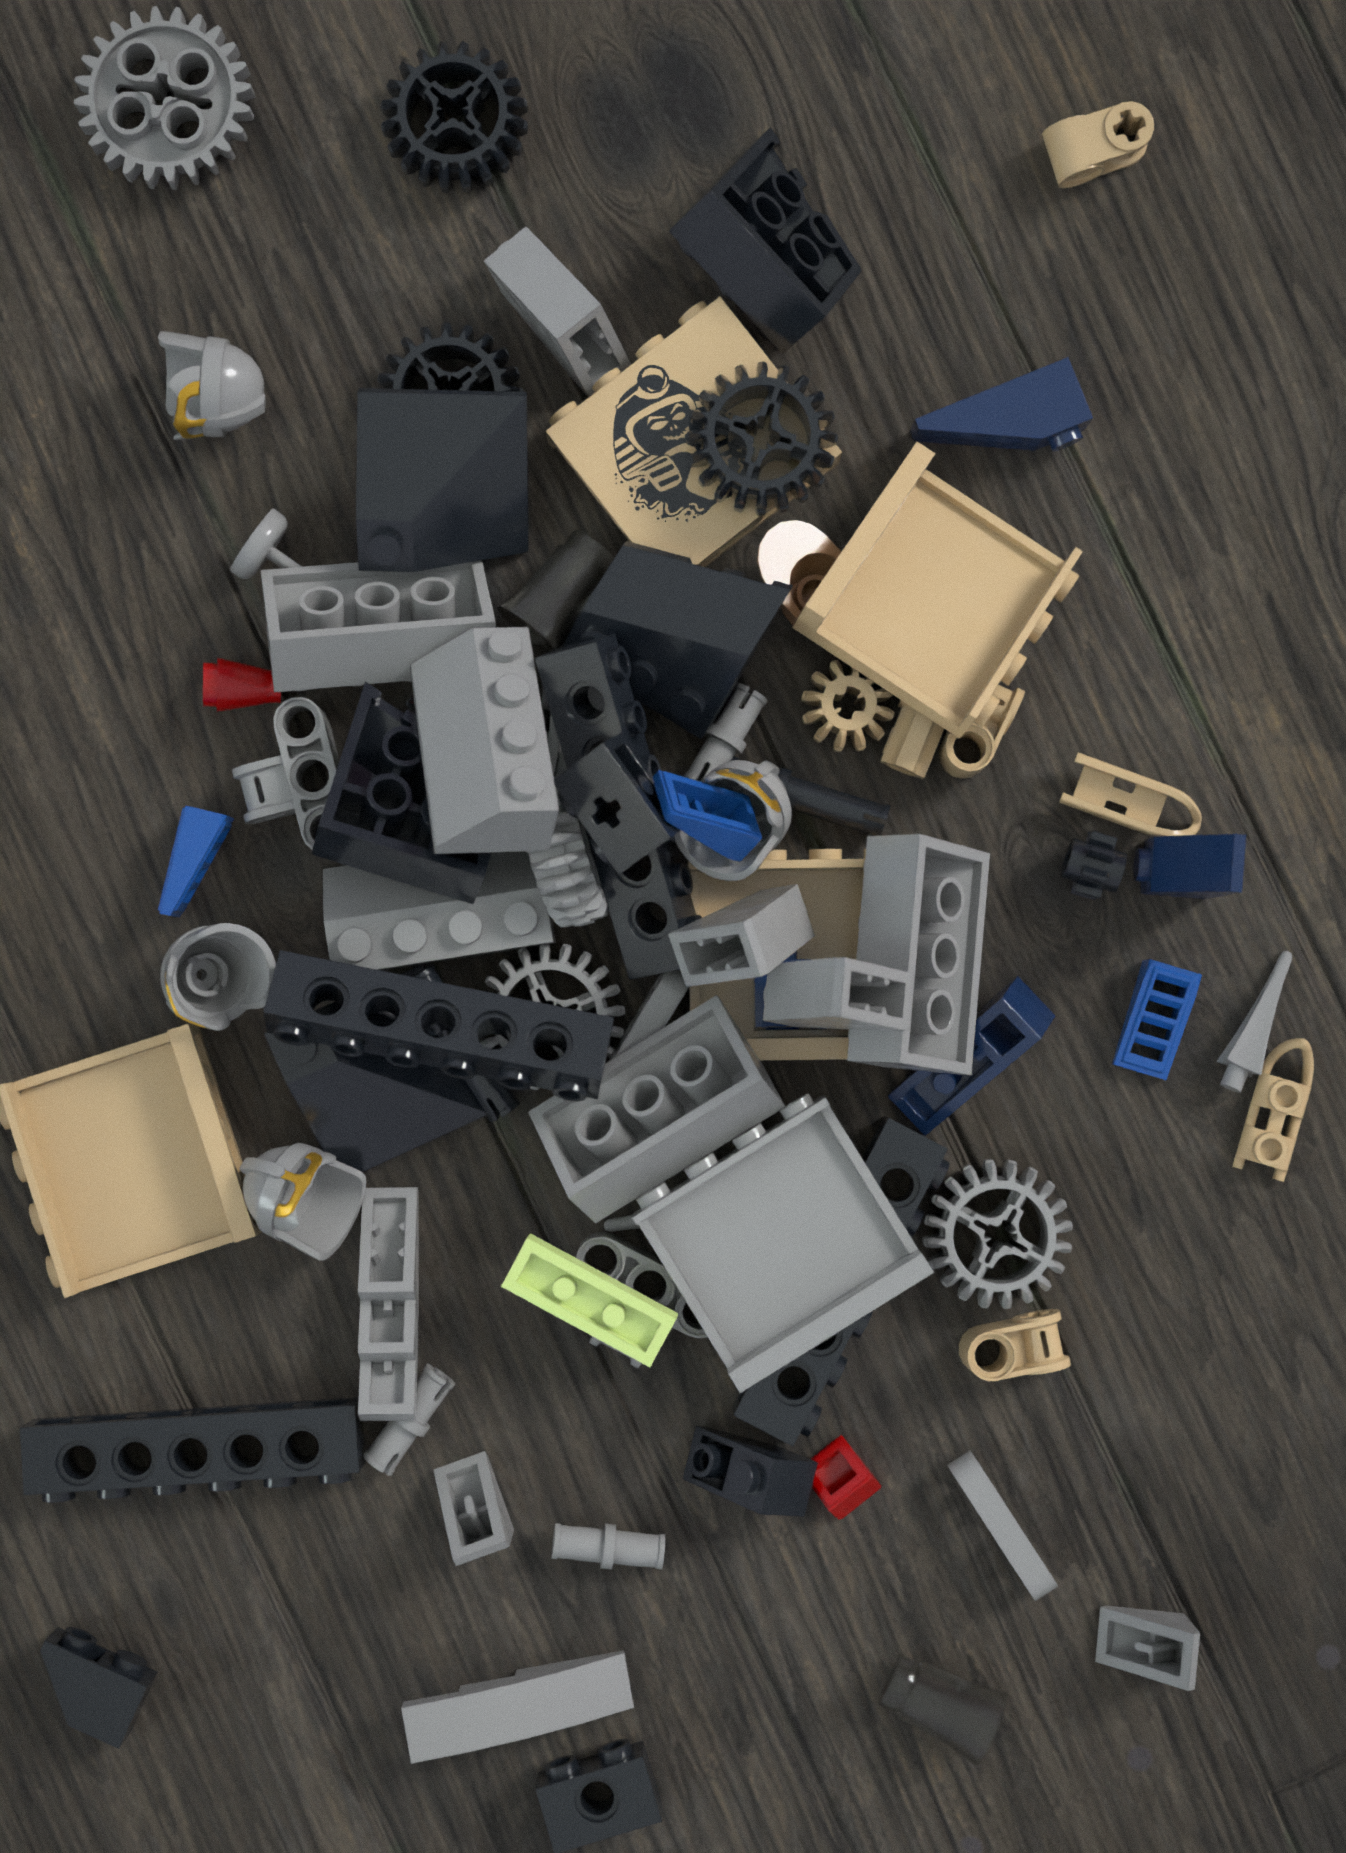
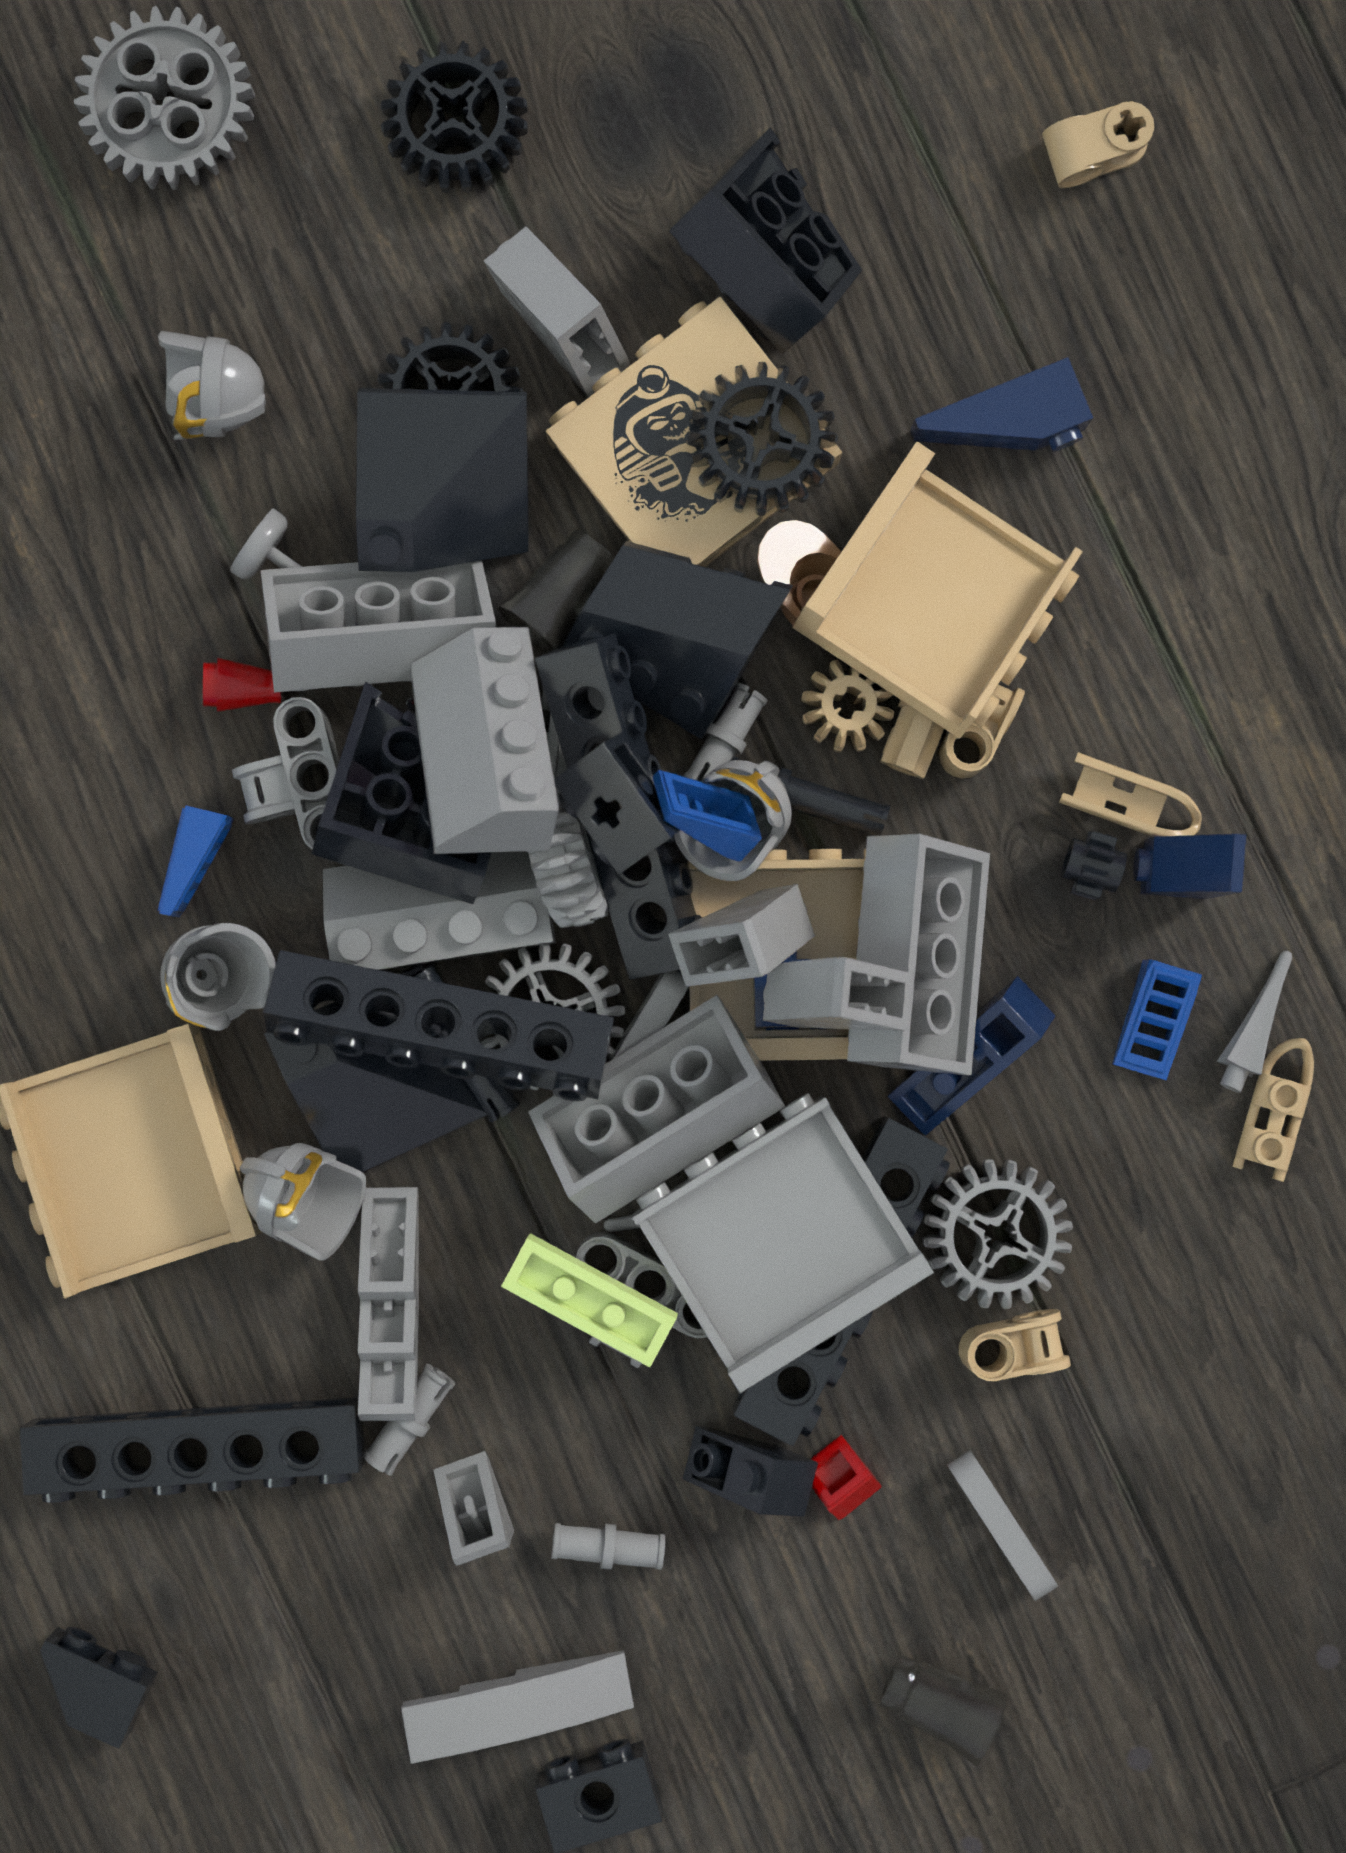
(1149, 1644): light grey slope -> none

